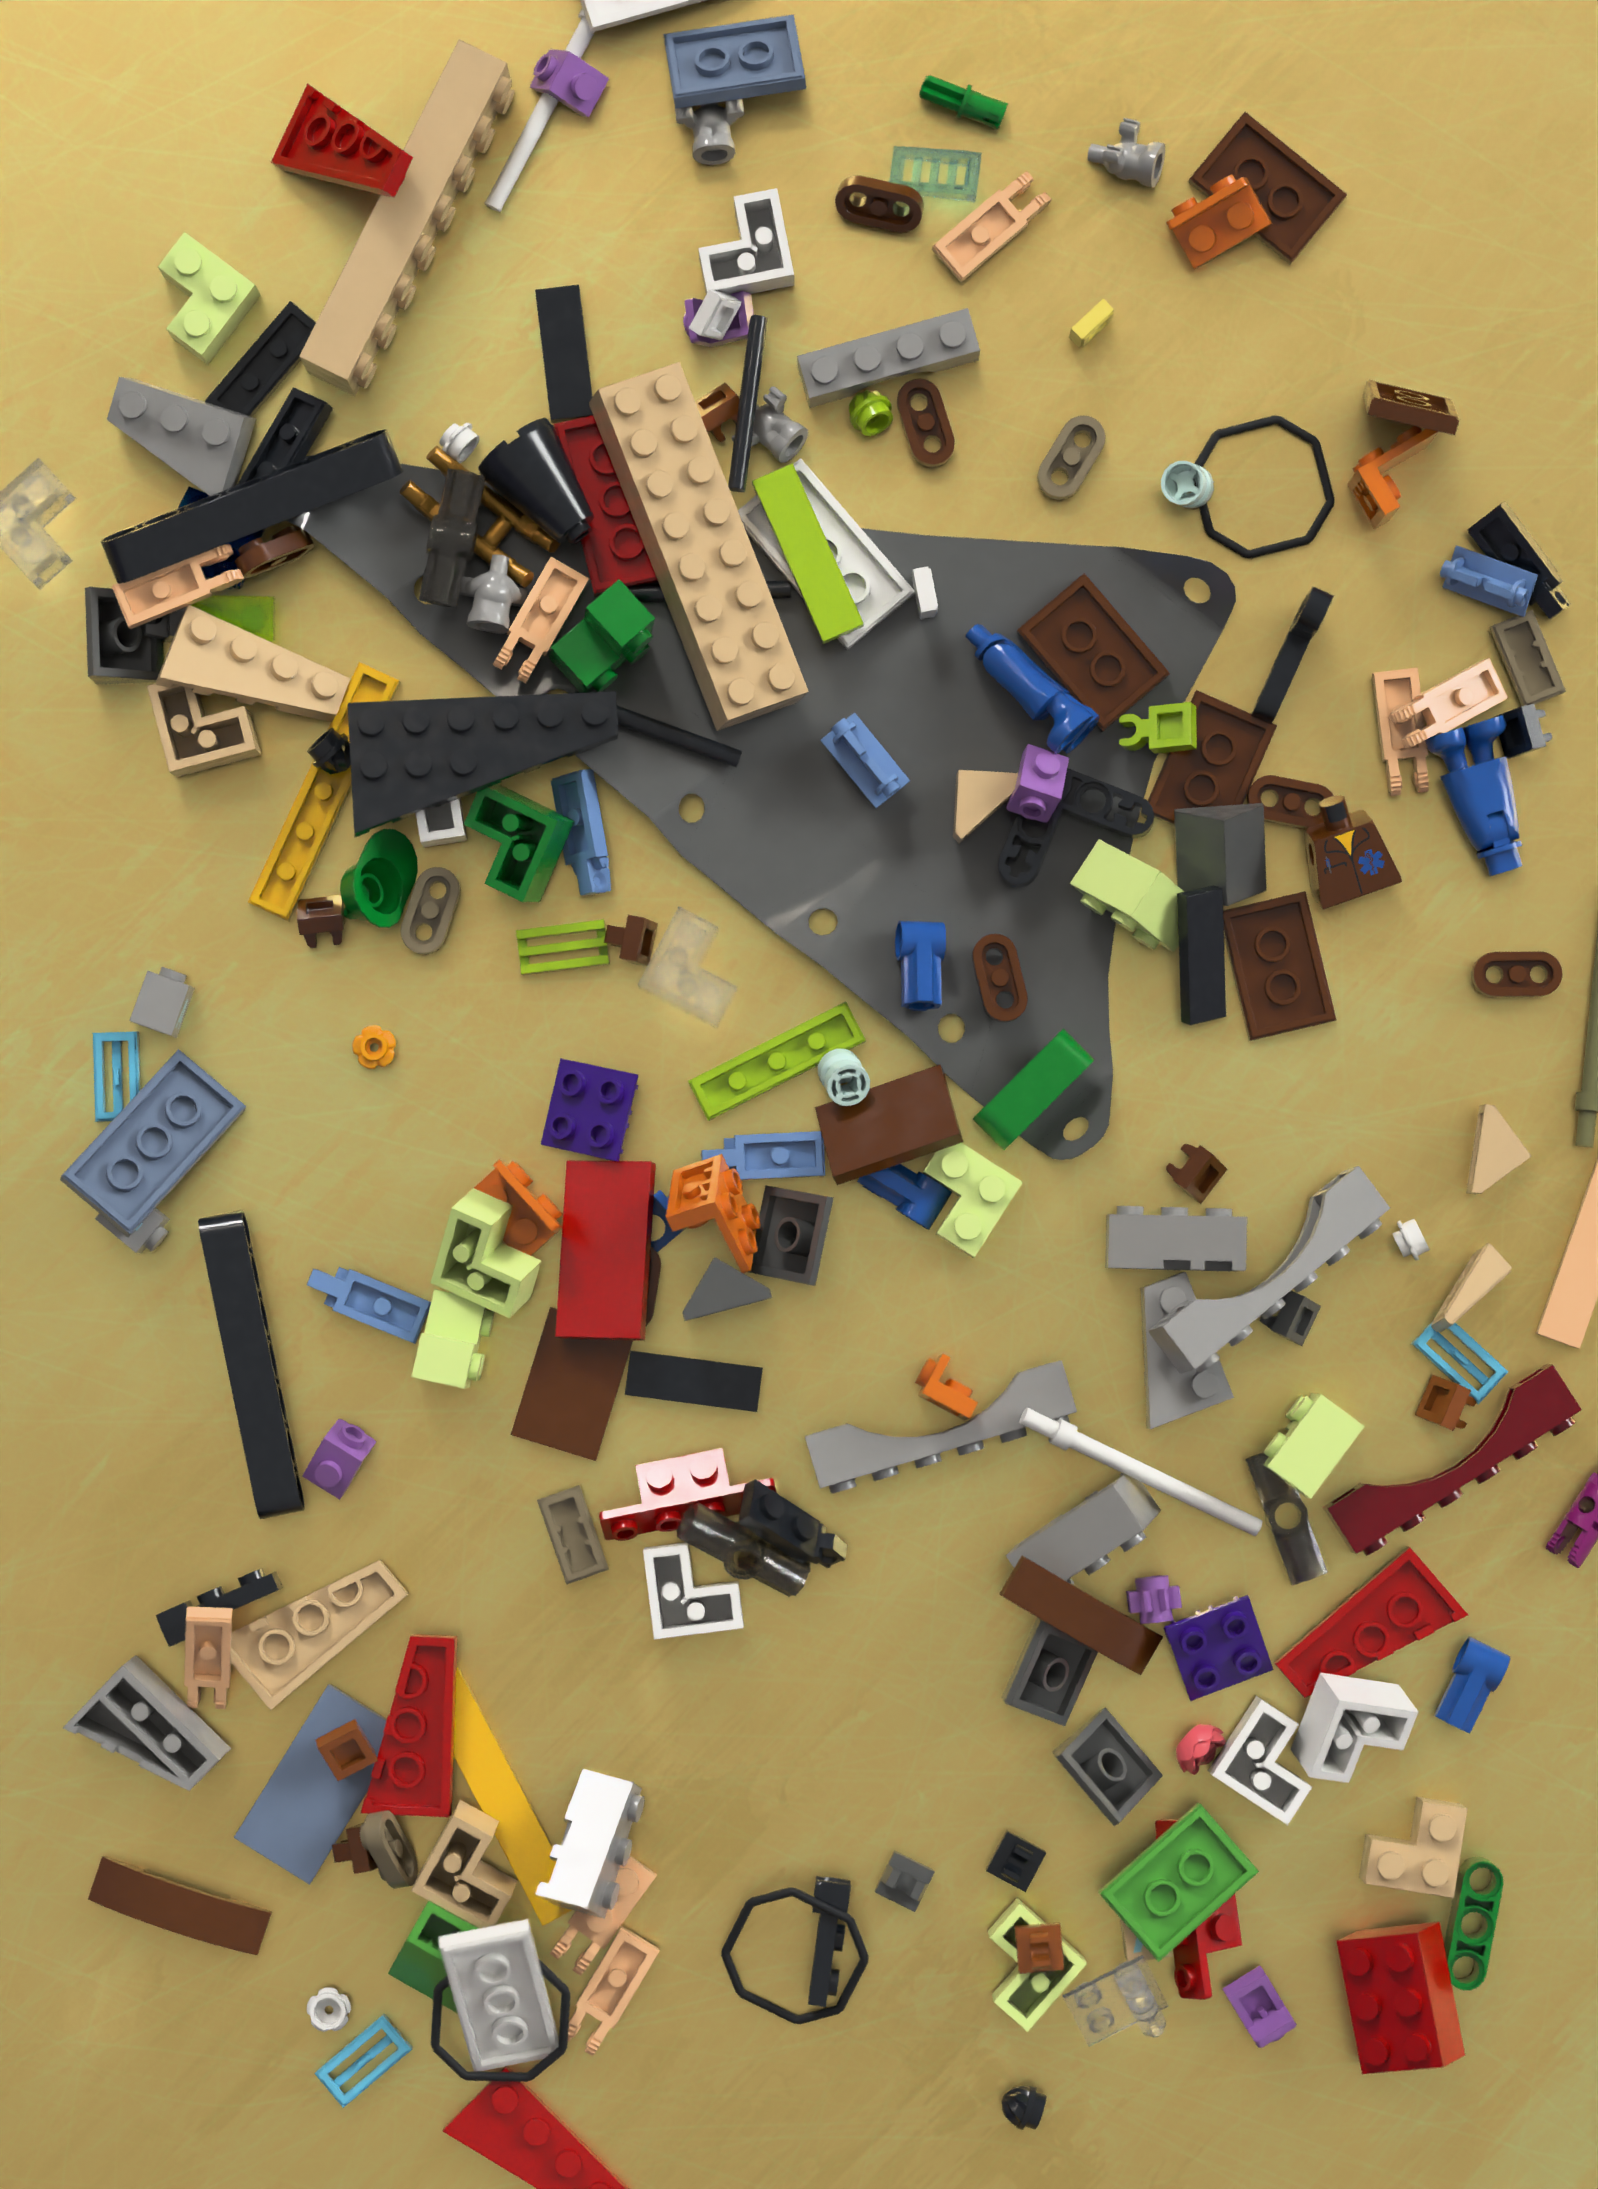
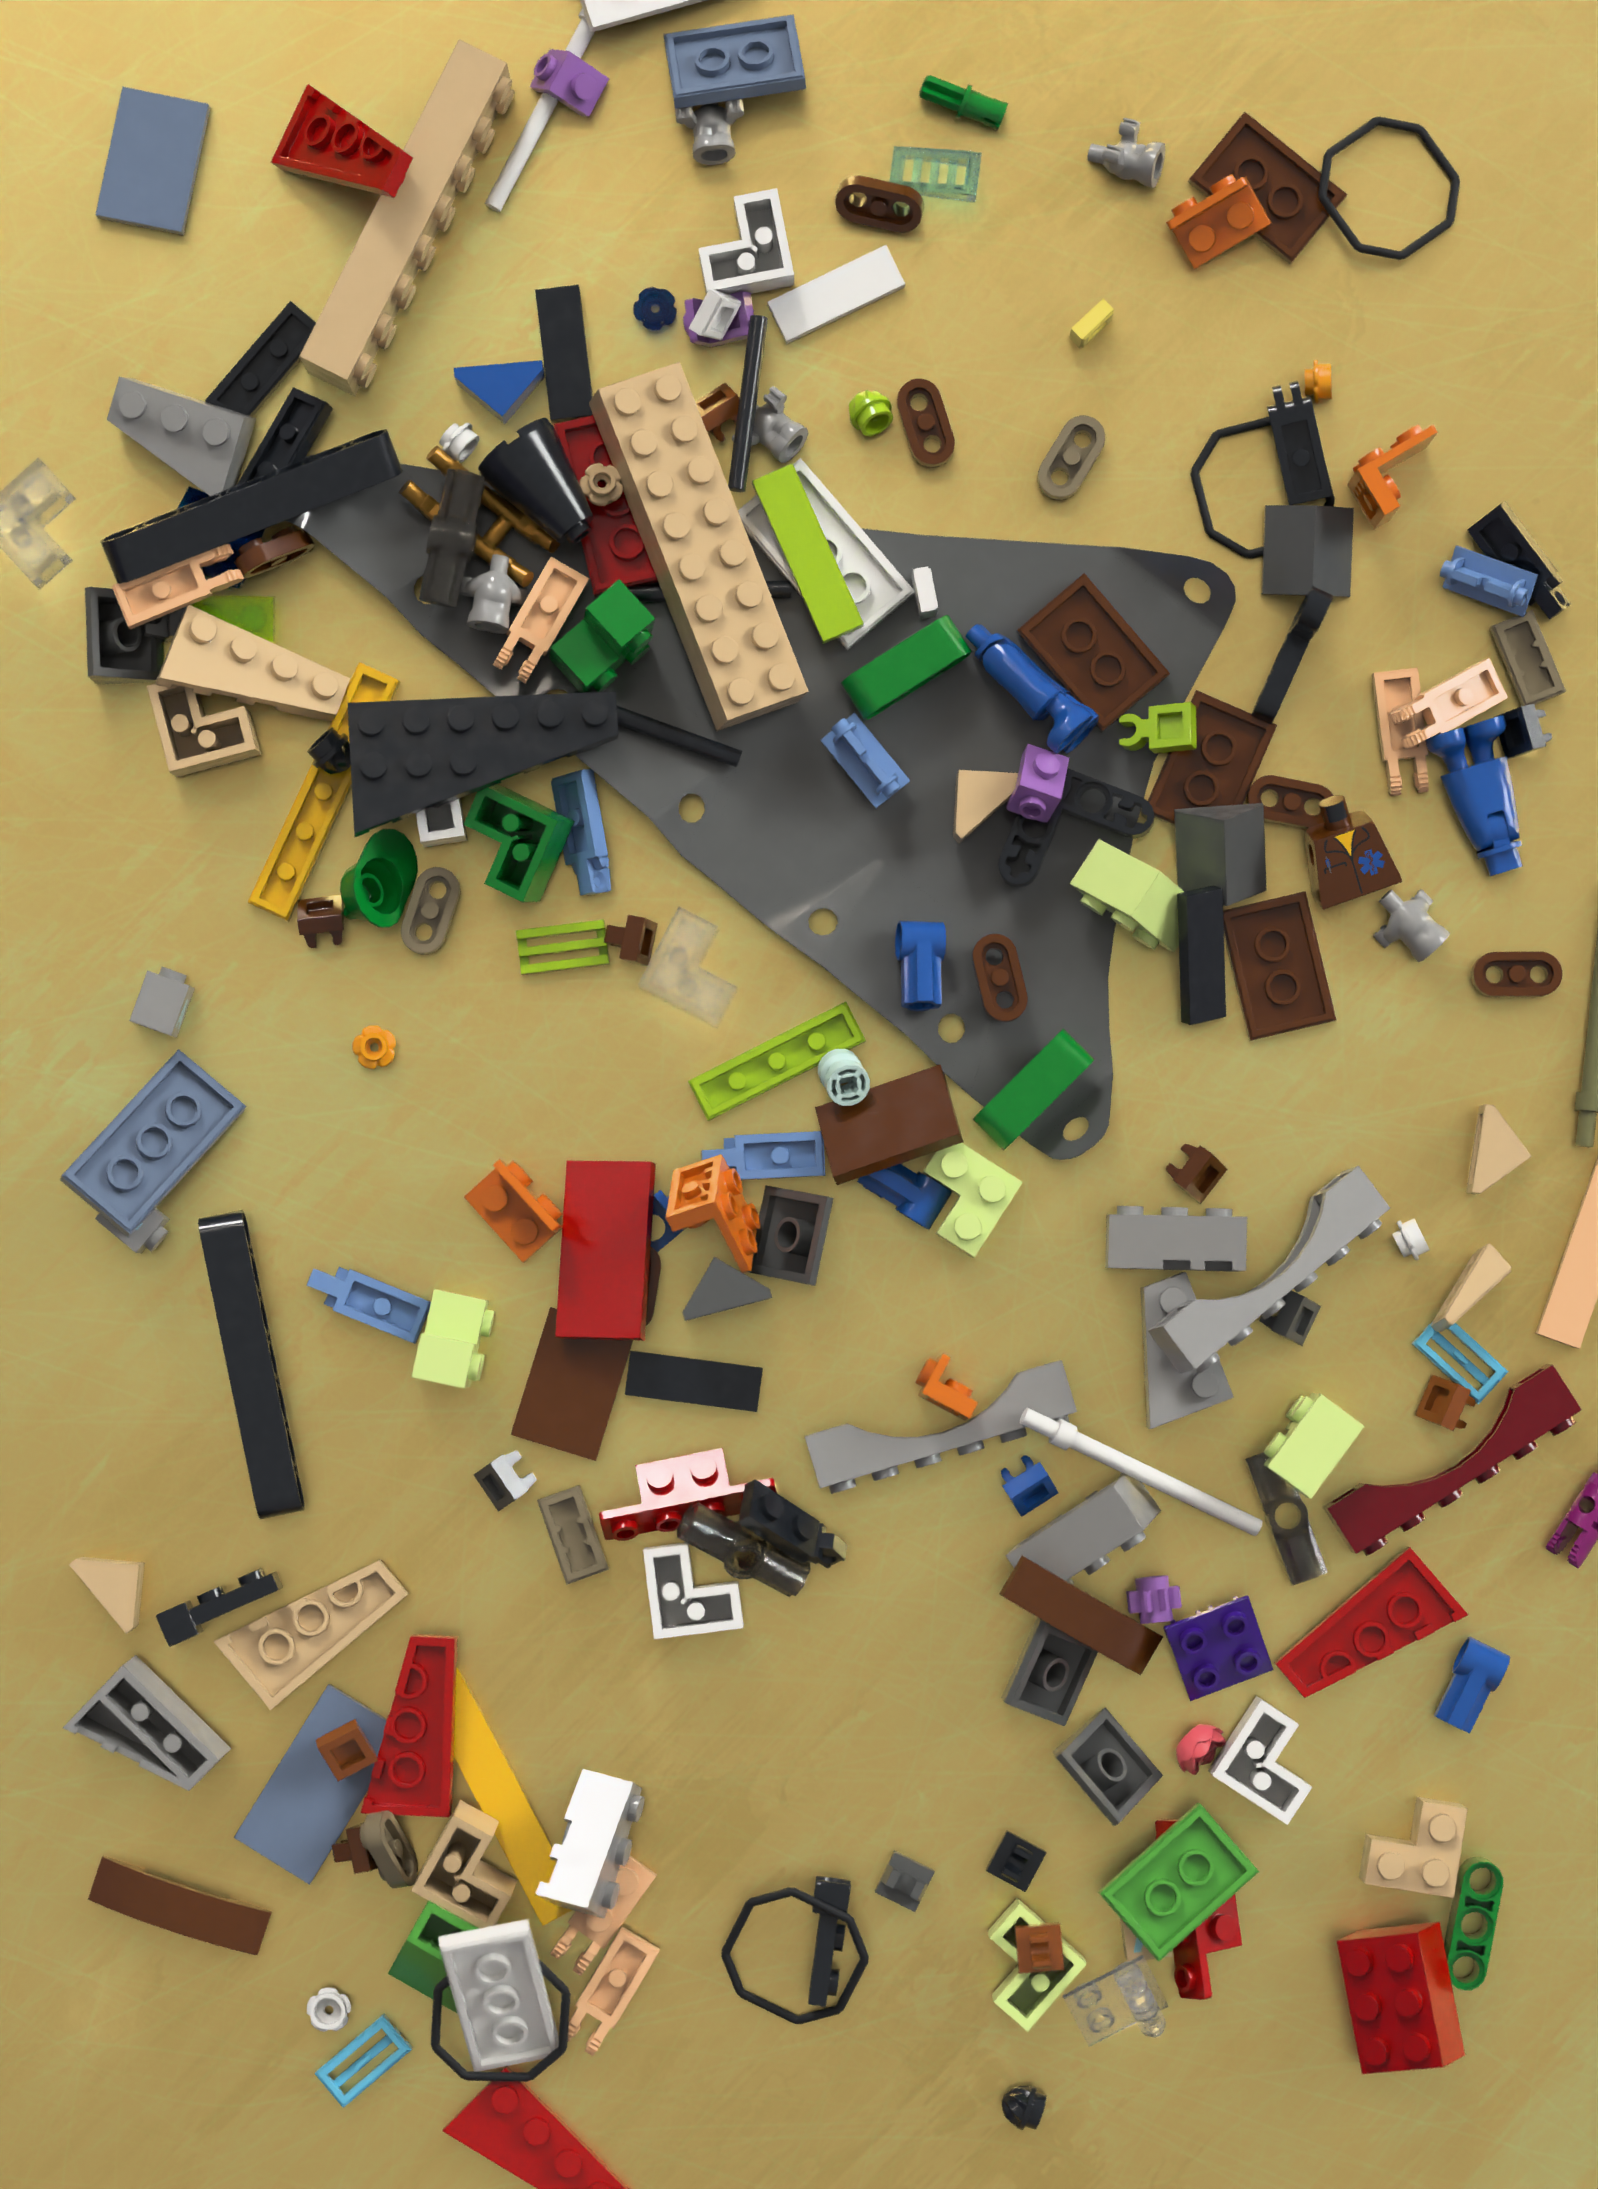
(99, 1071): medium azure tile -> none
(115, 1585): none -> tan slope
(152, 161): none -> sand blue tile
(208, 1653): light nougat hinge -> none
(217, 297): yellowish green brick -> none
(339, 1458): medium lavender bracket -> none
(478, 1263): yellowish green brick -> none
(500, 386): none -> blue slope
(502, 1482): none -> tile
(589, 1110): dark purple hinge -> none
(607, 494): none -> tan plate
(655, 296): none -> clear blue plate
(836, 294): none -> white tile
(906, 667): none -> green beam
(910, 349): light grey arch -> none
(988, 229): light nougat hinge -> none
(1029, 1487): none -> blue tile
(1179, 481): light aqua wheel -> none
(1259, 2007): medium lavender bracket -> none
(1298, 447): none -> black hinge
(1307, 549): none -> dark grey slope
(1318, 381): none -> light orange plate
(1340, 222): none -> black piece
(1344, 1718): white brick -> none
(1410, 407): reddish brown tile -> none
(1411, 925): none -> light grey piece

